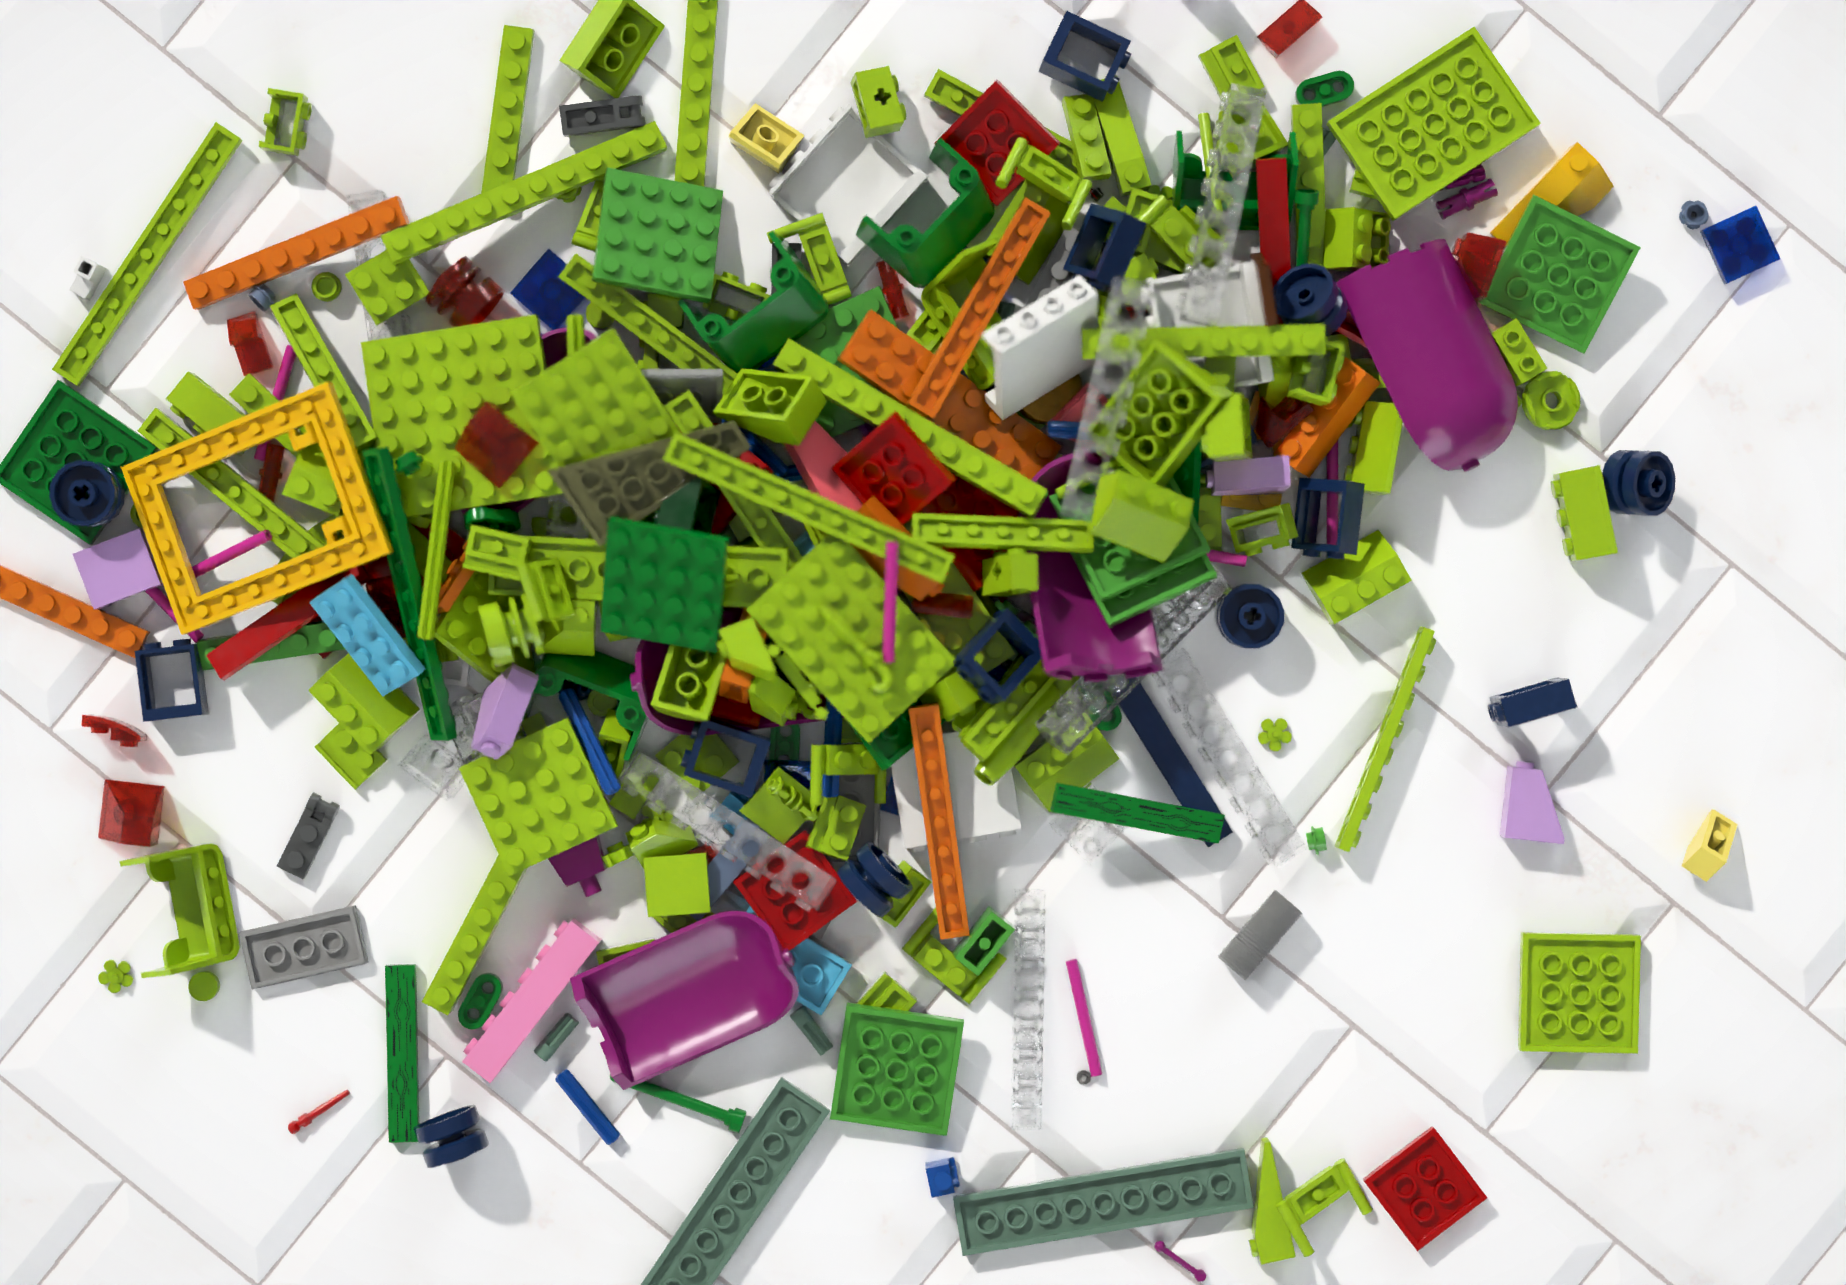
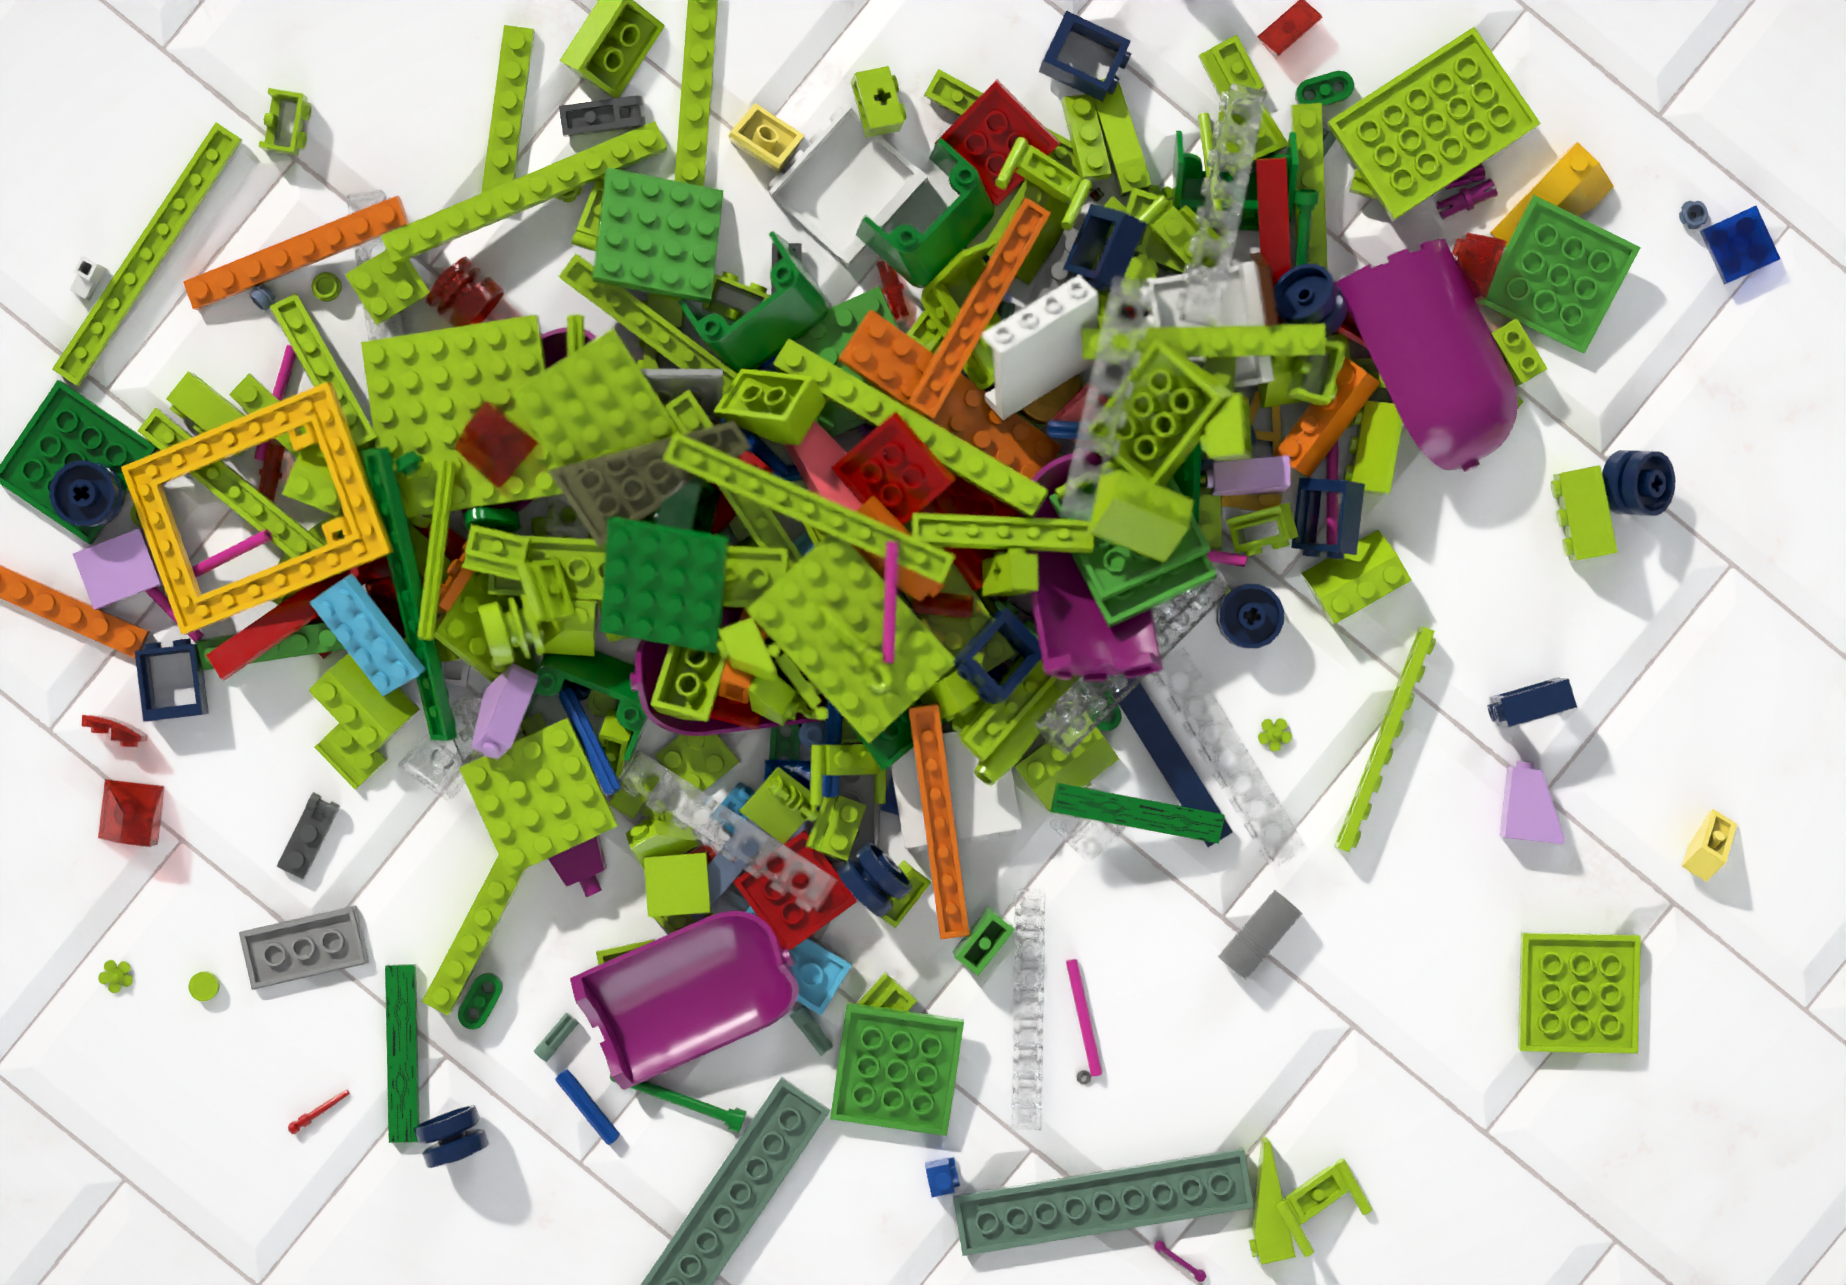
(199, 904): lime windscreen -> none
(249, 343): clear red slope -> none
(532, 999): bright pink brick -> none
(546, 293): clear blue plate -> none
(598, 317): lime tile -> none
(617, 853): lime plate -> none
(755, 766): dark blue window -> none
(812, 734): none -> medium blue plate
(820, 255): lime plate -> none
(942, 964): lime plate -> none
(1277, 421): clear red slope -> none
(1316, 839): bright green plate -> none
(1355, 238): lime slope -> none
(1425, 1188): red plate -> none
(1535, 400): lime tile -> none

